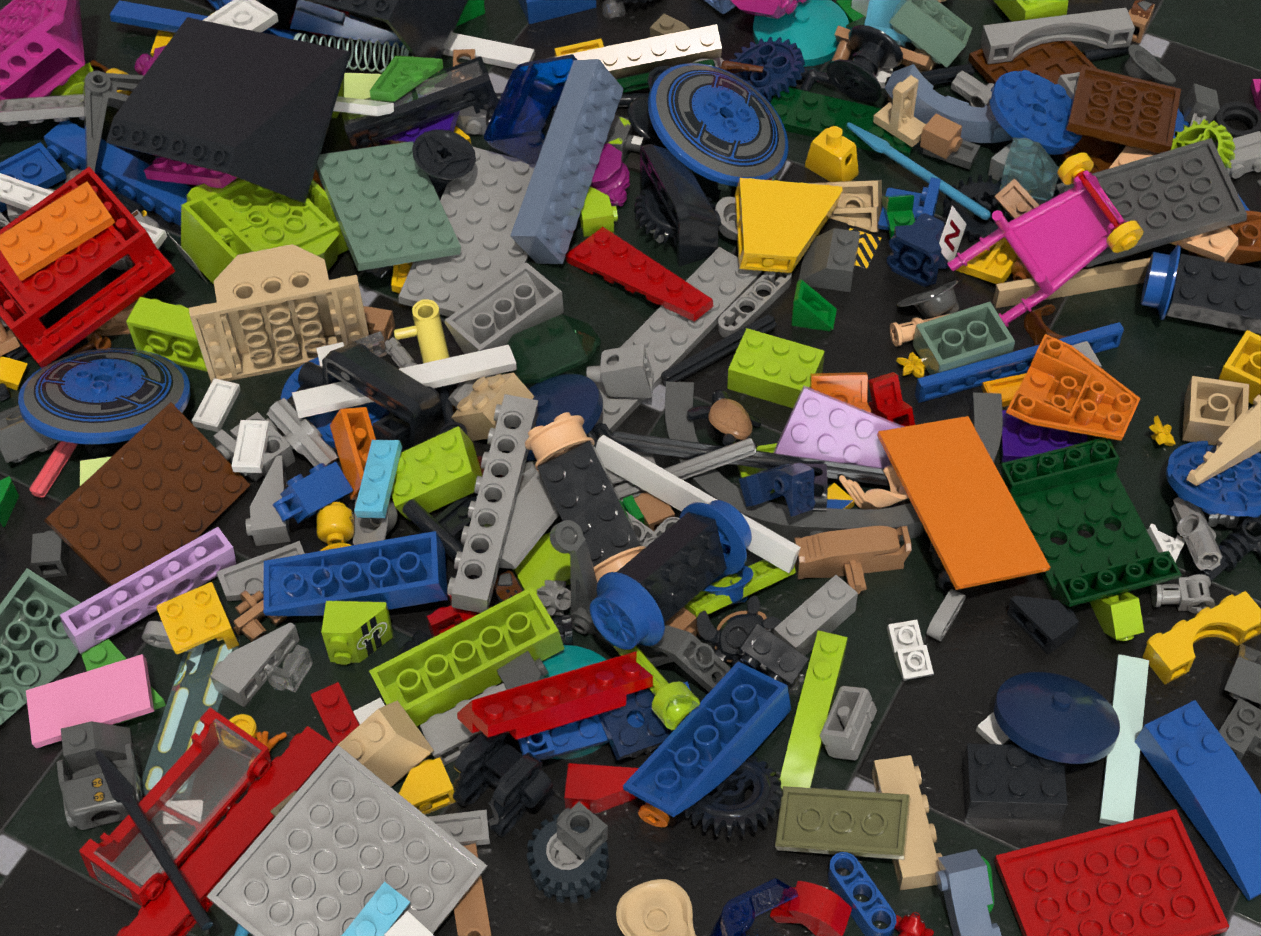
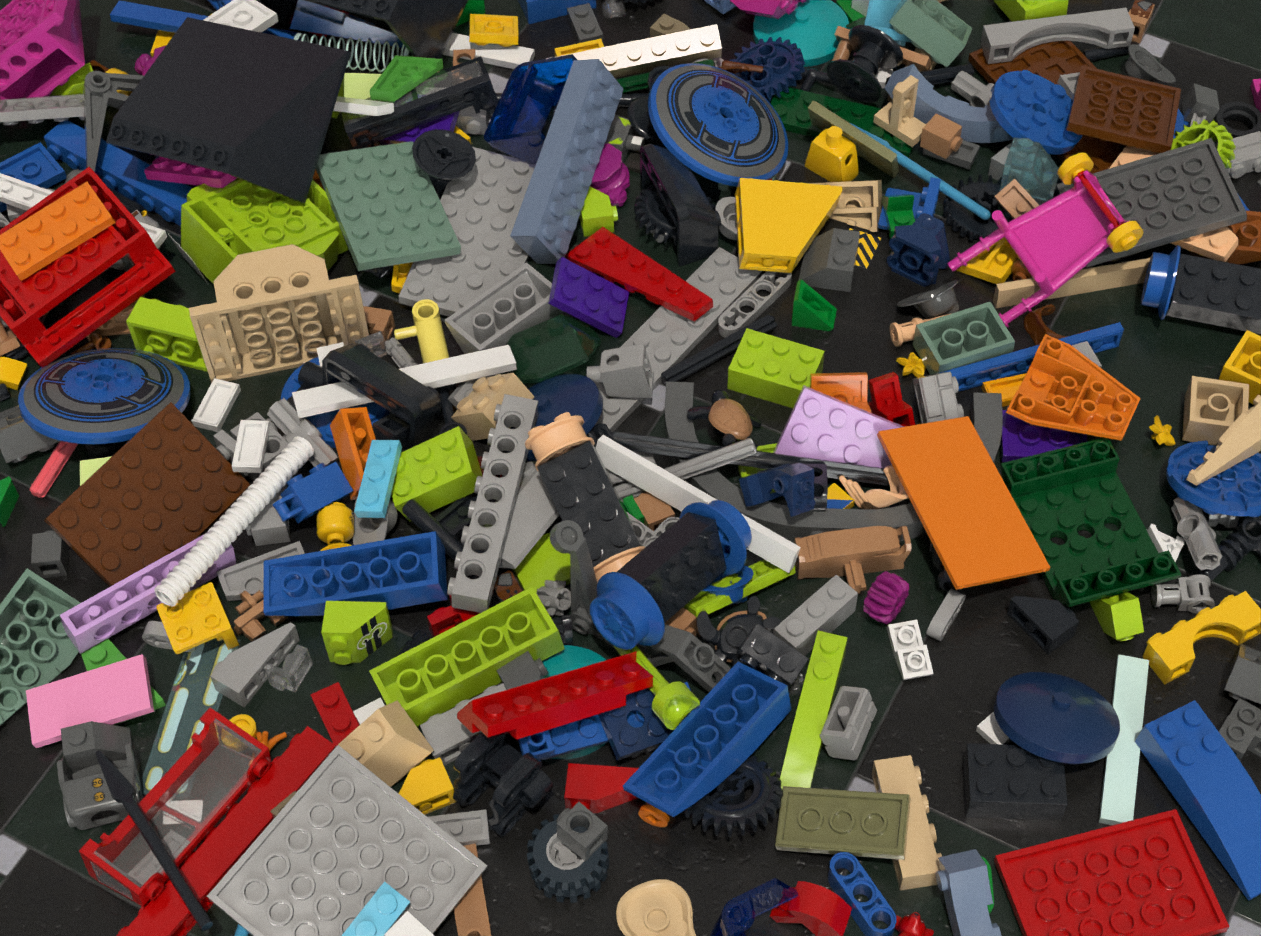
(233, 522): none -> white piece
(493, 29): none -> yellow plate
(584, 23): none -> dark grey plate
(588, 297): none -> dark purple plate
(866, 146): none -> olive tile
(886, 597): none -> magenta gear
(937, 397): none -> light grey brick
(952, 235): white sticker -> none

